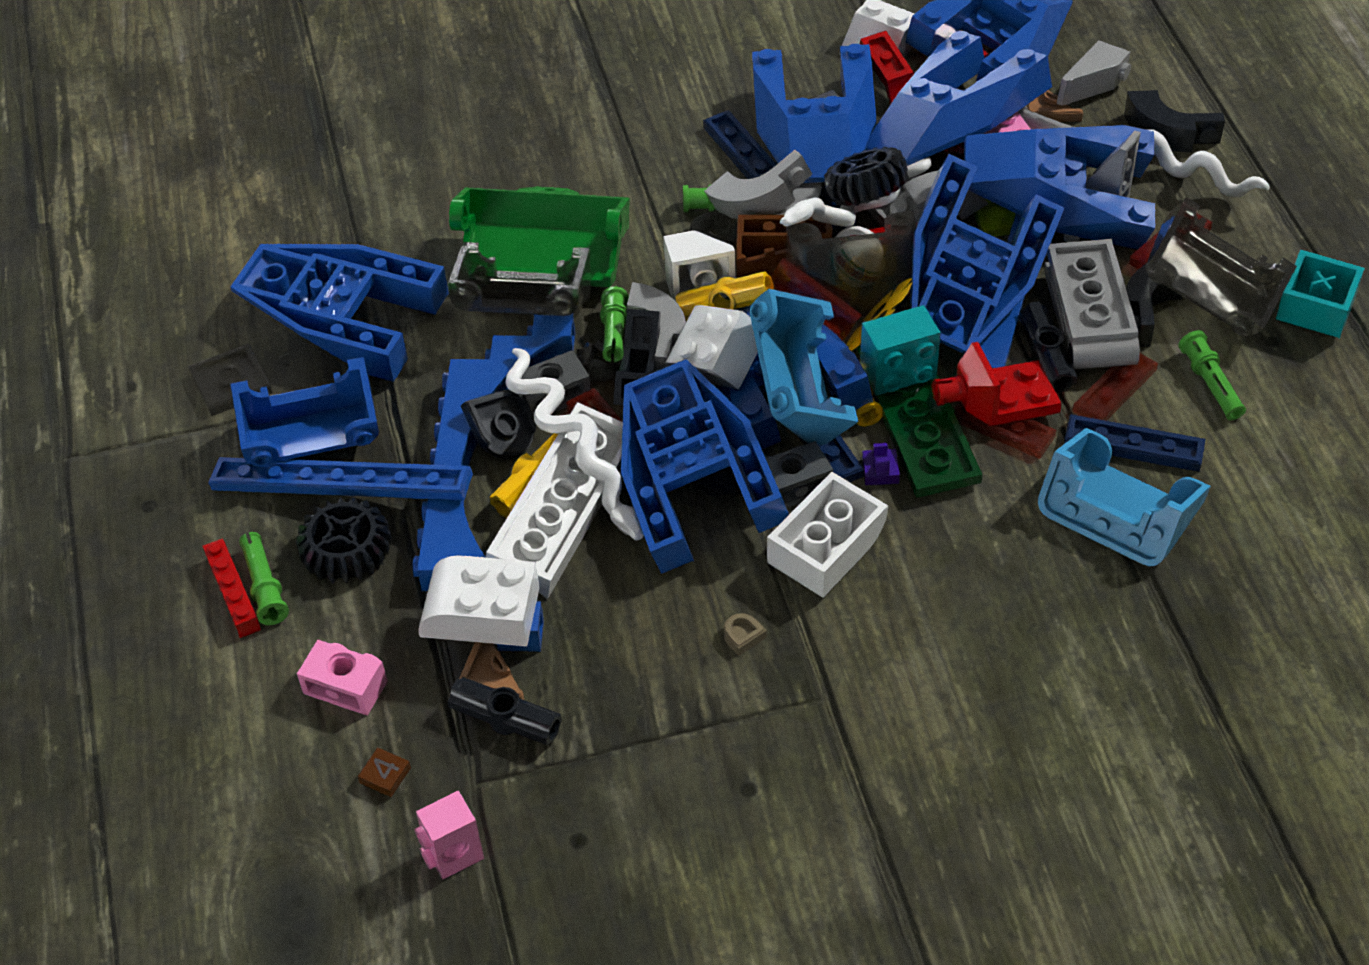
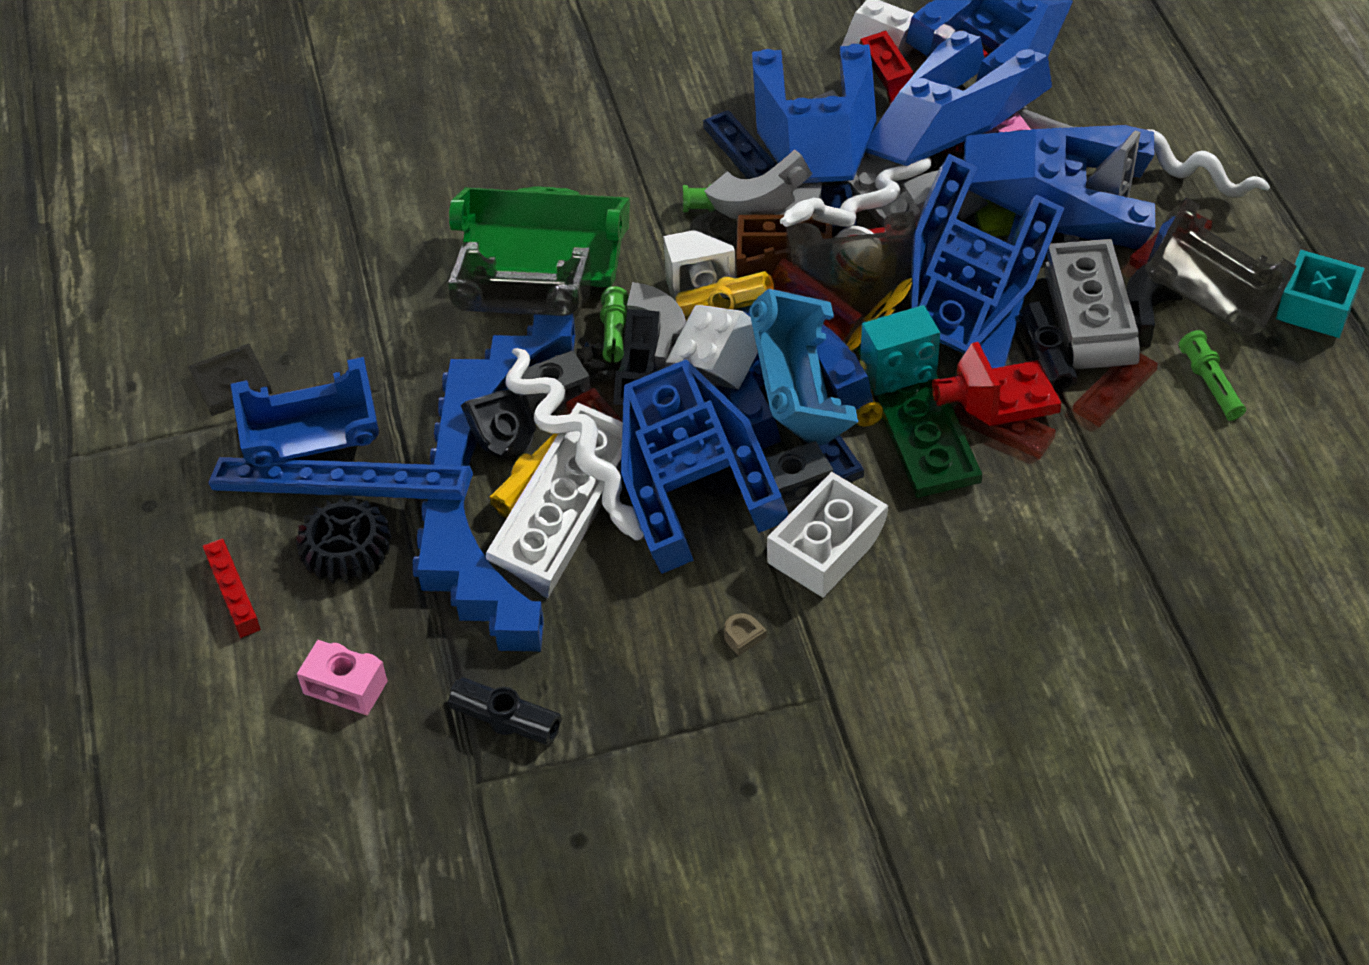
(265, 588): bright green pin -> none
(322, 286): blue wedge -> none
(384, 772): reddish brown tile -> none
(448, 835): bright pink brick -> none
(481, 600): white brick -> none
(489, 668): medium nougat tile -> none
(866, 176): black gear -> none
(880, 465): dark purple tile -> none
(1047, 106): medium nougat tile -> none
(1095, 73): light grey slope -> none
(1113, 506): dark azure windscreen -> none
(1143, 443): dark blue tile -> none
(1180, 129): black arch -> none

